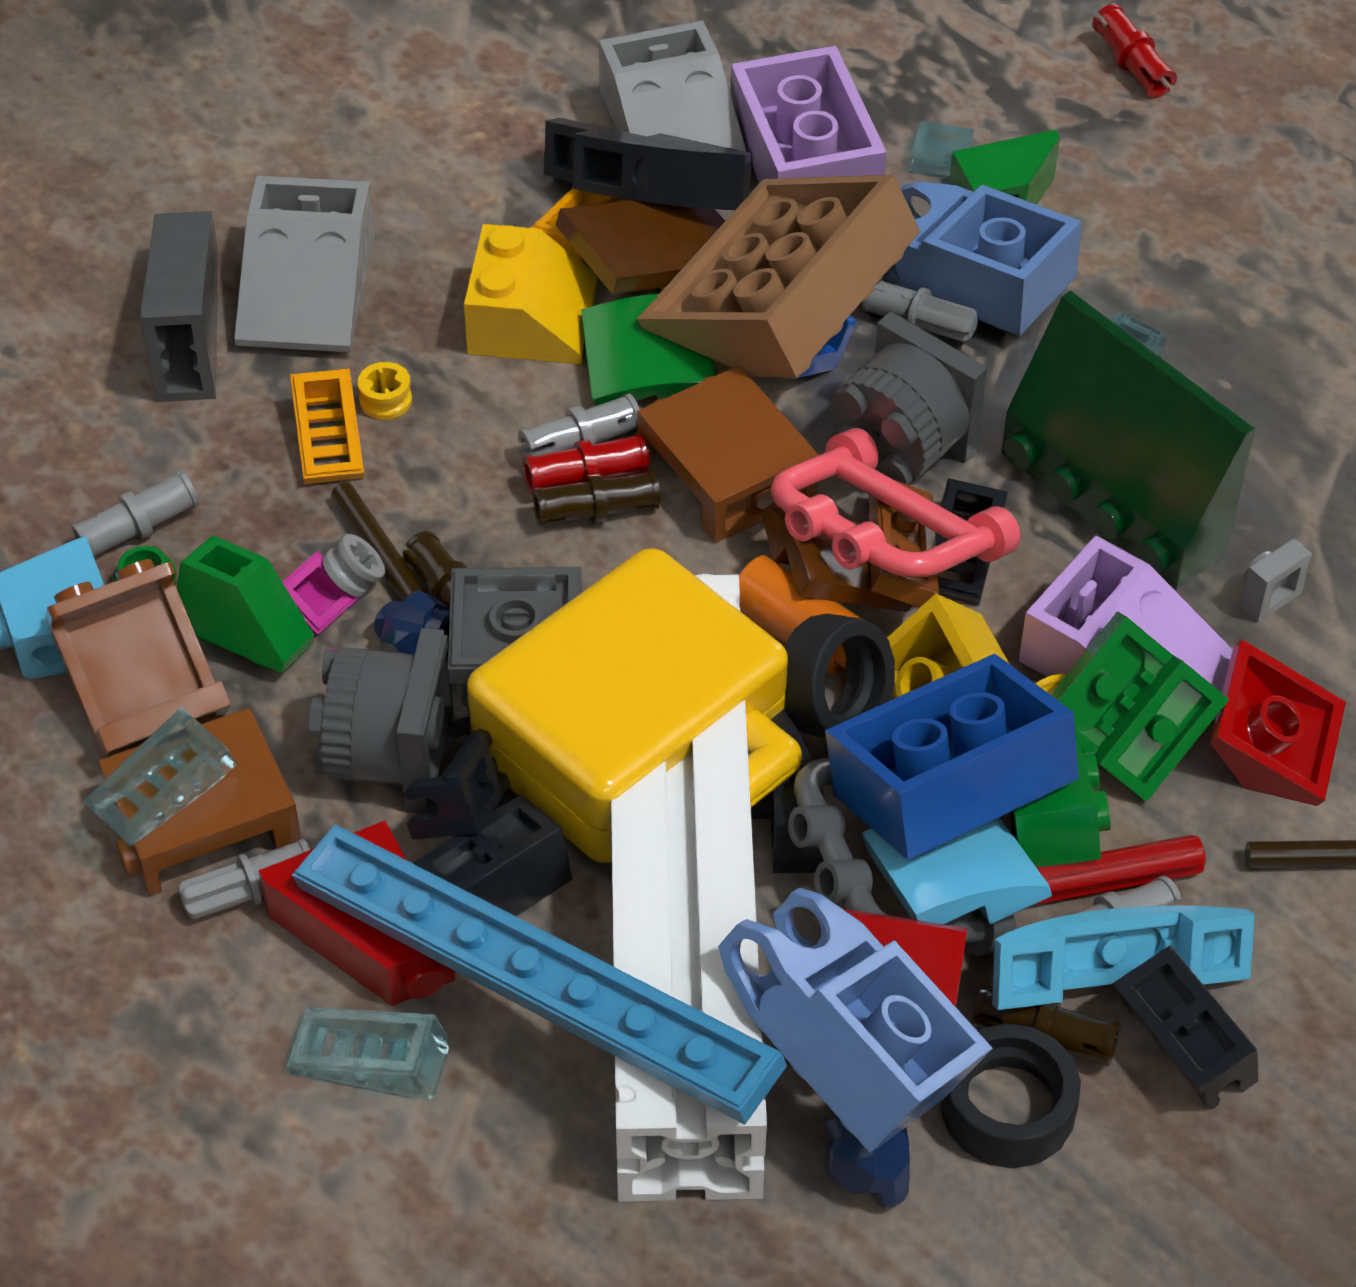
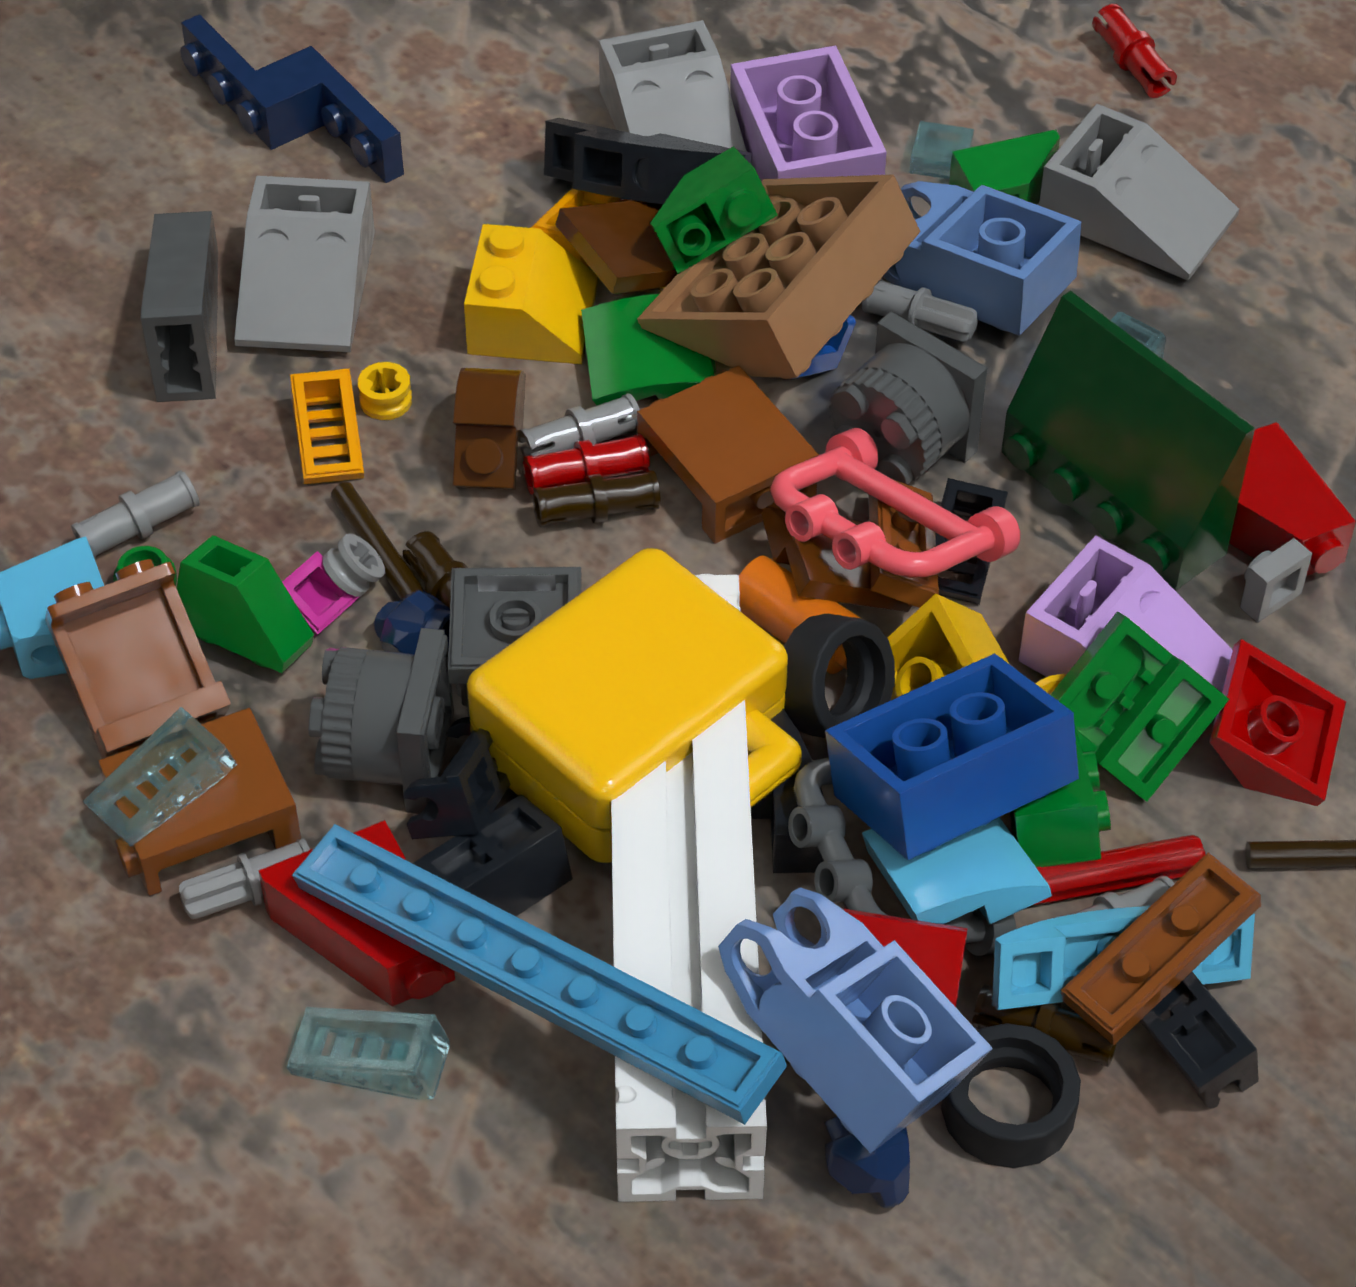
(292, 98): none -> dark blue bracket
(487, 427): none -> reddish brown brick
(711, 209): none -> green slope
(1136, 193): none -> light grey slope
(1161, 948): none -> dark orange tile
(1289, 500): none -> red slope

